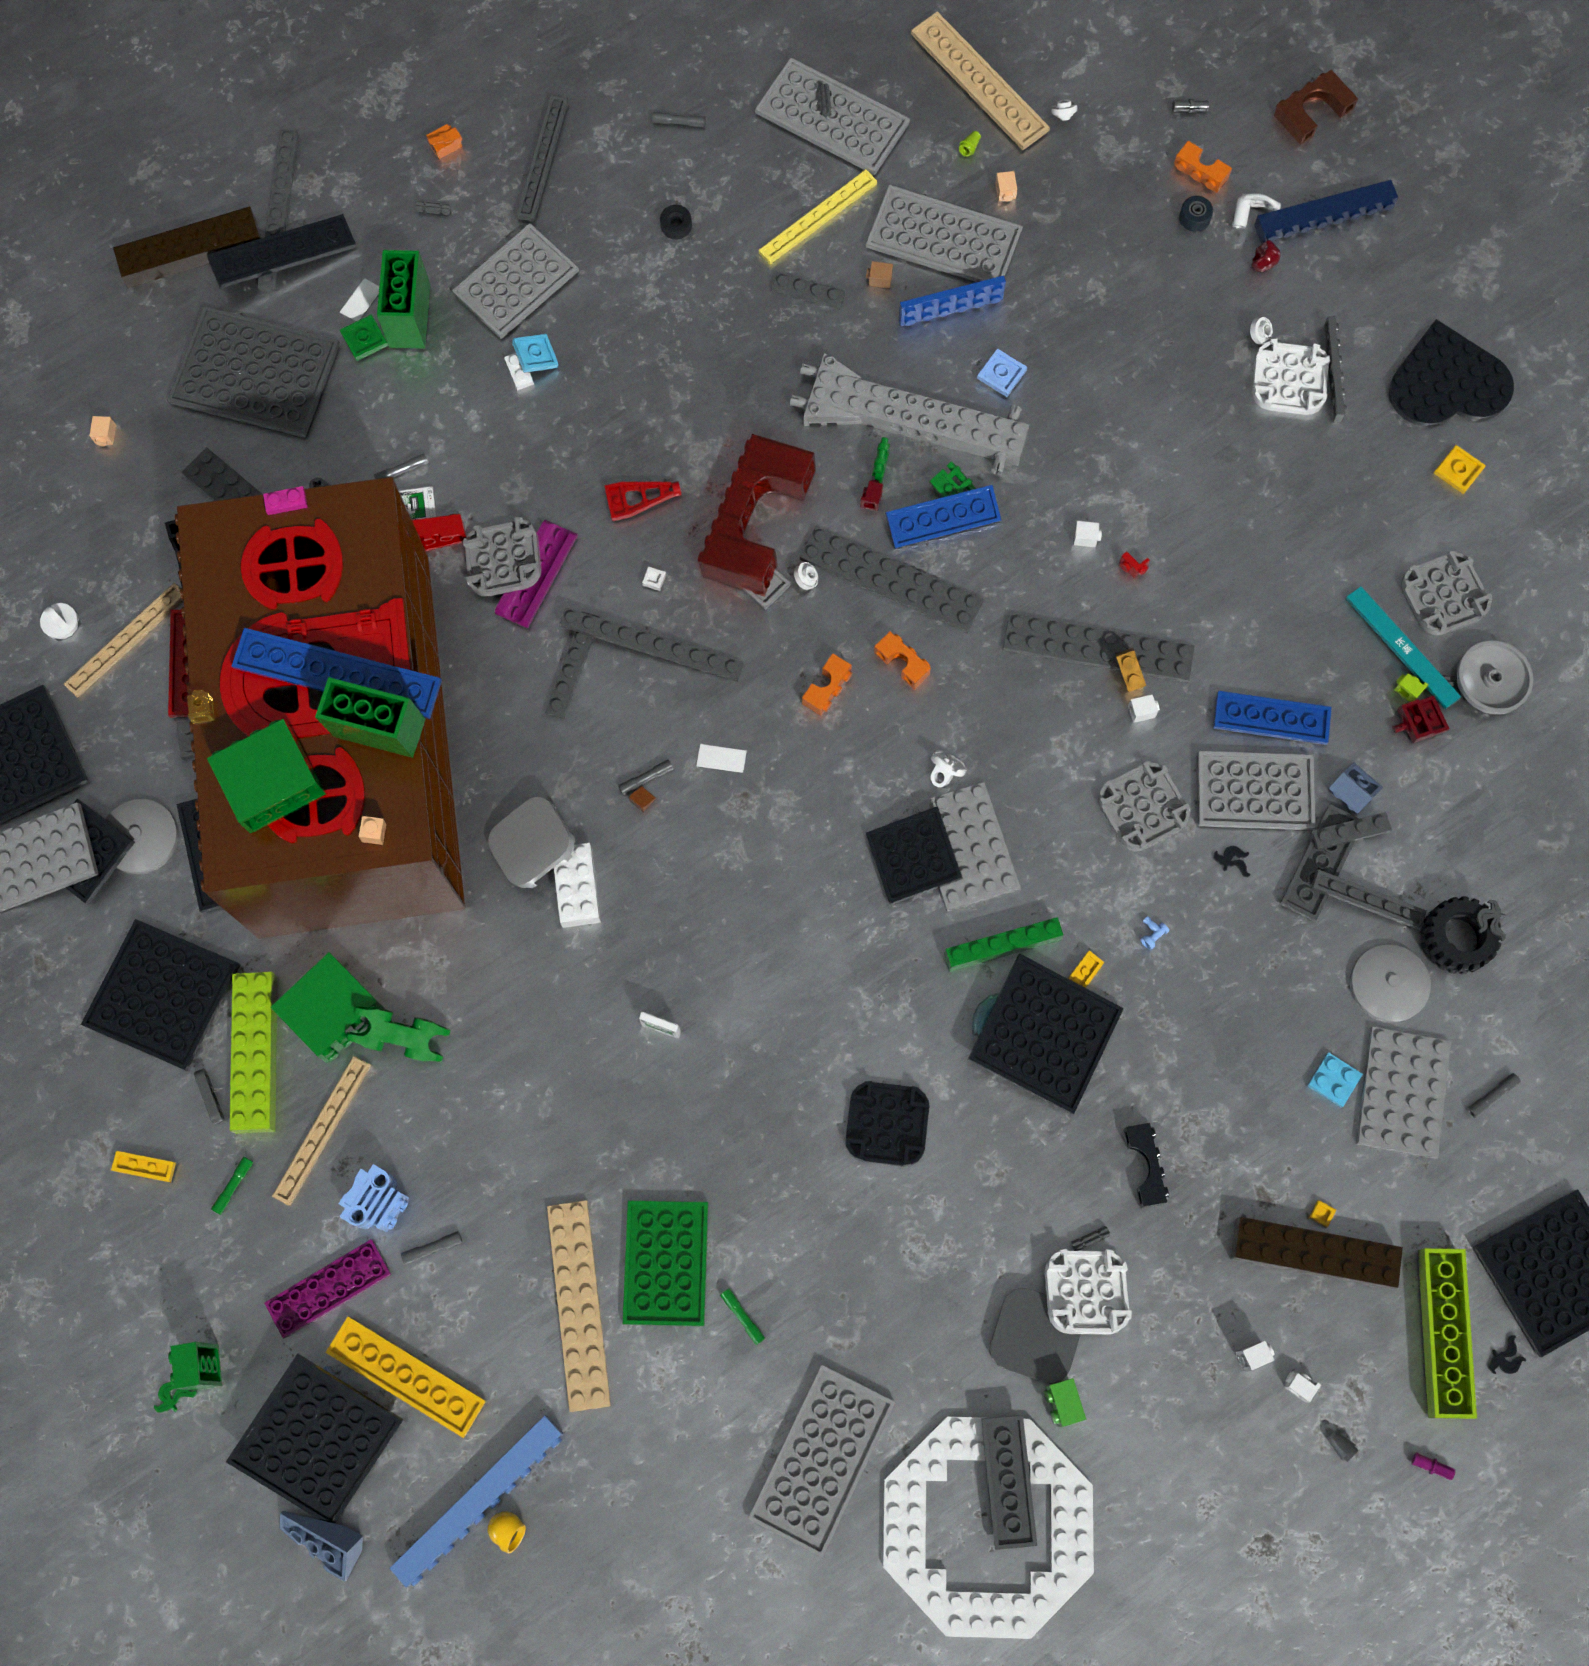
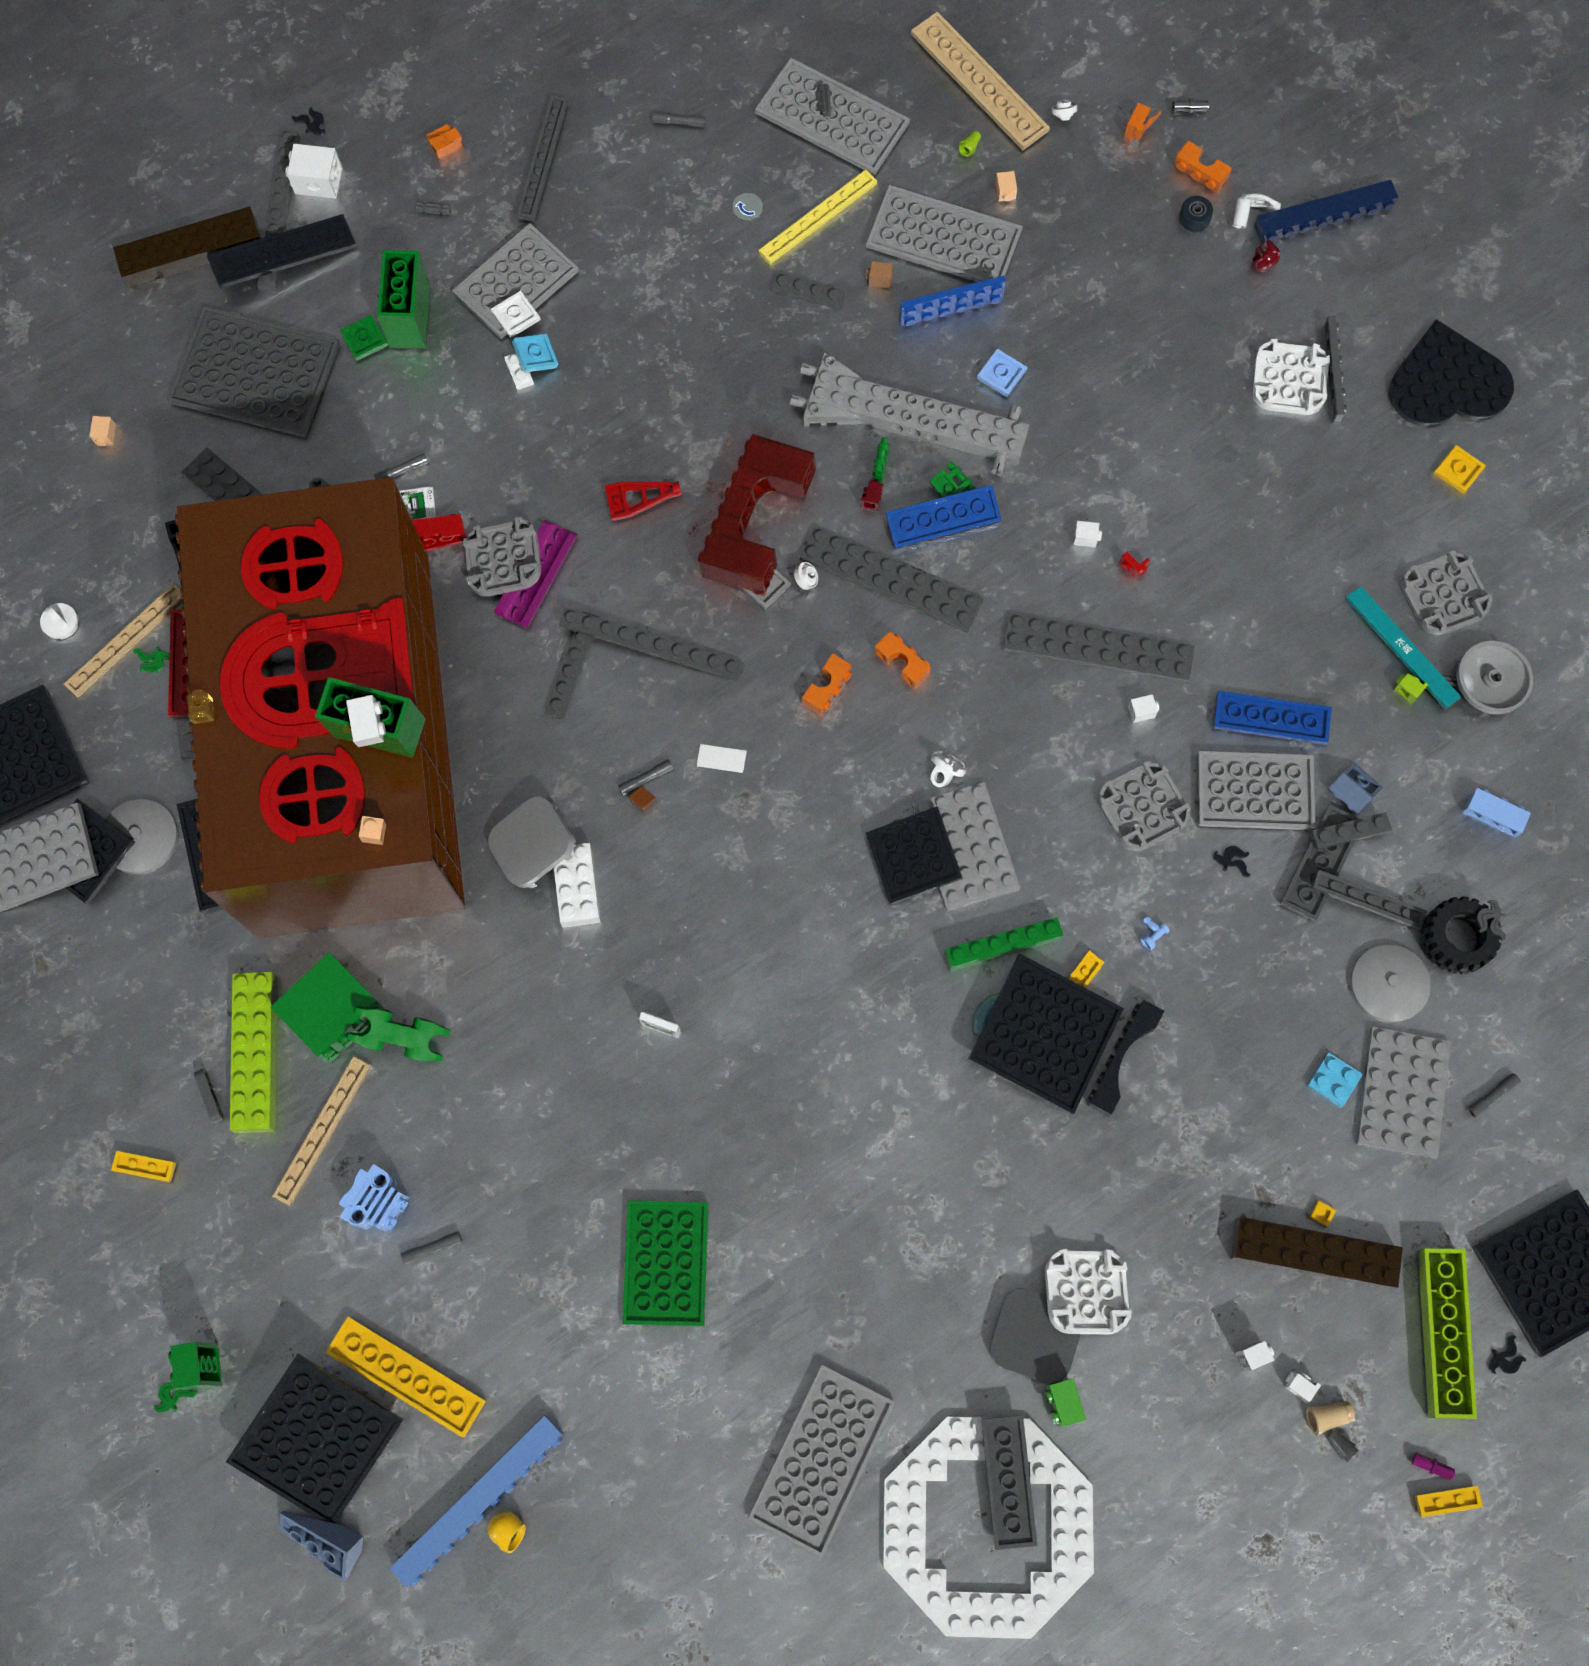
(157, 664): none -> green piece
(160, 994): black plate -> none
(225, 1197): green piece -> none
(266, 775): green brick -> none
(285, 500): dark pink plate -> none
(312, 666): blue plate -> none
(314, 126): none -> black piece
(314, 171): none -> white brick
(327, 1289): magenta plate -> none
(360, 300): white sticker -> none
(365, 721): none -> white brick
(515, 314): none -> white tile
(578, 1306): tan plate -> none
(654, 578): white plate -> none
(675, 231): black tyre -> none
(747, 206): none -> light grey sticker
(750, 1327): green piece -> none
(887, 1124): black tile -> none
(1090, 1238): dark grey axle -> none
(1107, 1094): none -> black arch
(1130, 669): pearl gold brick -> none
(1139, 122): none -> orange piece
(1141, 1139): black arch -> none
(1261, 330): white plate -> none
(1327, 88): copper arch -> none
(1329, 1416): none -> tan plant
(1421, 719): dark red plate -> none
(1448, 1501): none -> yellow plate
(1497, 812): none -> light blue brick

